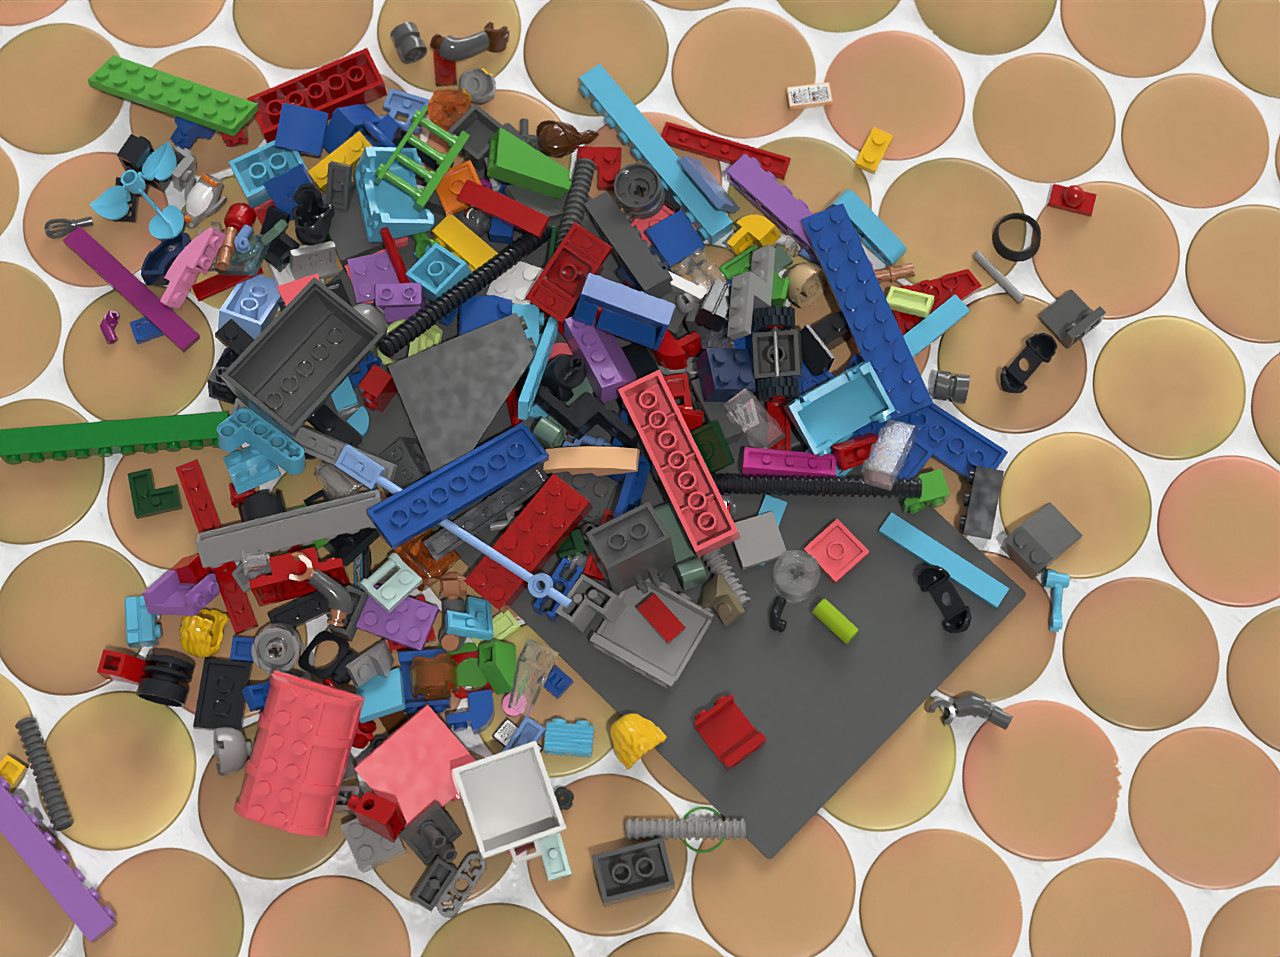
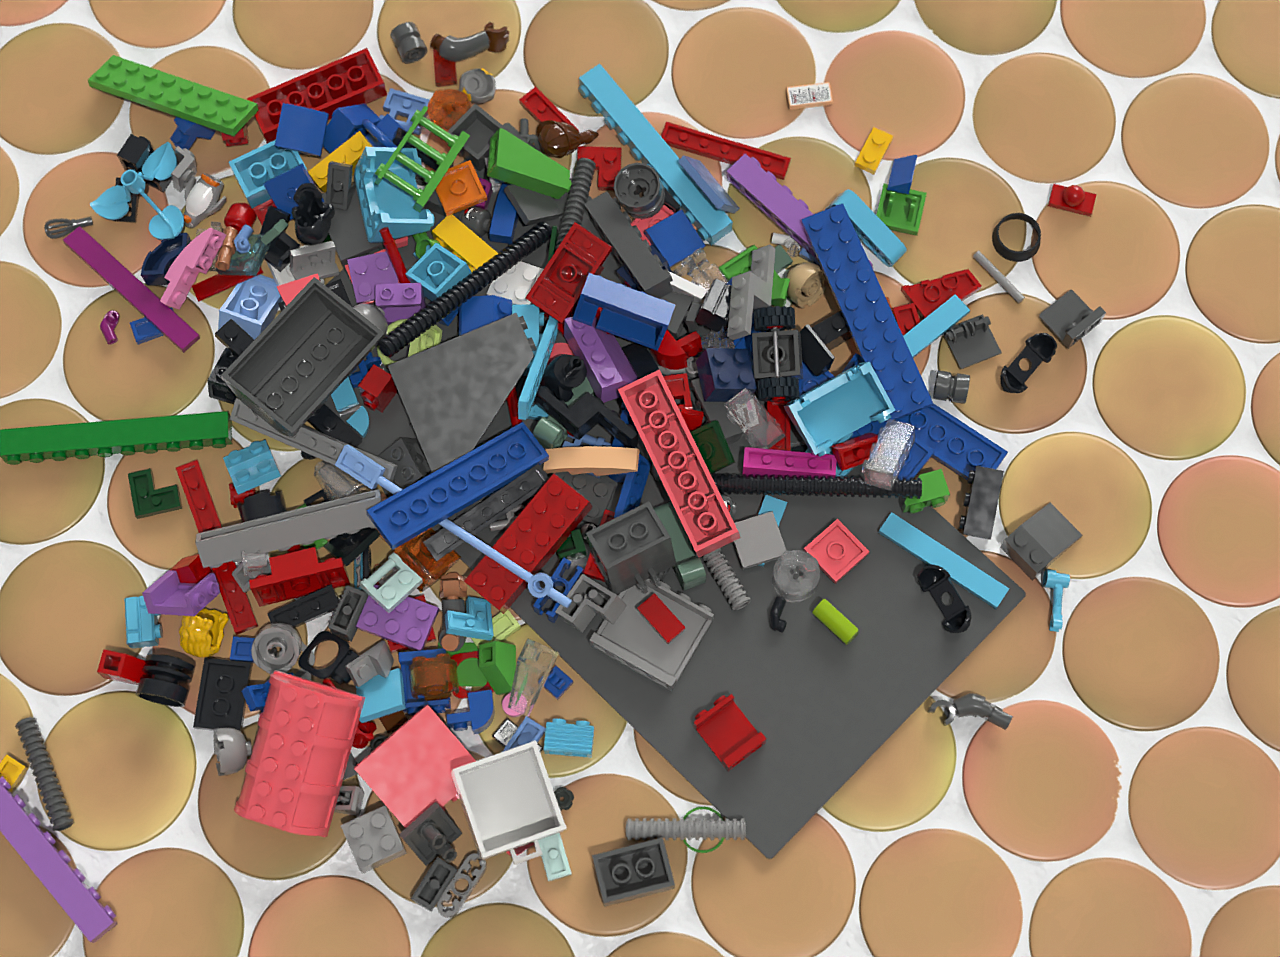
(251, 428): medium azure beam -> none
(337, 596): dark grey piece -> none
(378, 815): red torso -> none
(503, 208): red slope -> none
(541, 107): none -> red plate
(634, 737): yellow hair -> none
(685, 308): light grey hinge -> none
(722, 599): dark tan slope -> none
(753, 230): yellow brick -> none
(894, 273): nougat pin -> none
(900, 210): none -> bright green plate
(902, 174): none -> blue slope
(910, 301): yellowish green tile -> none
(972, 341): none -> dark grey hinge

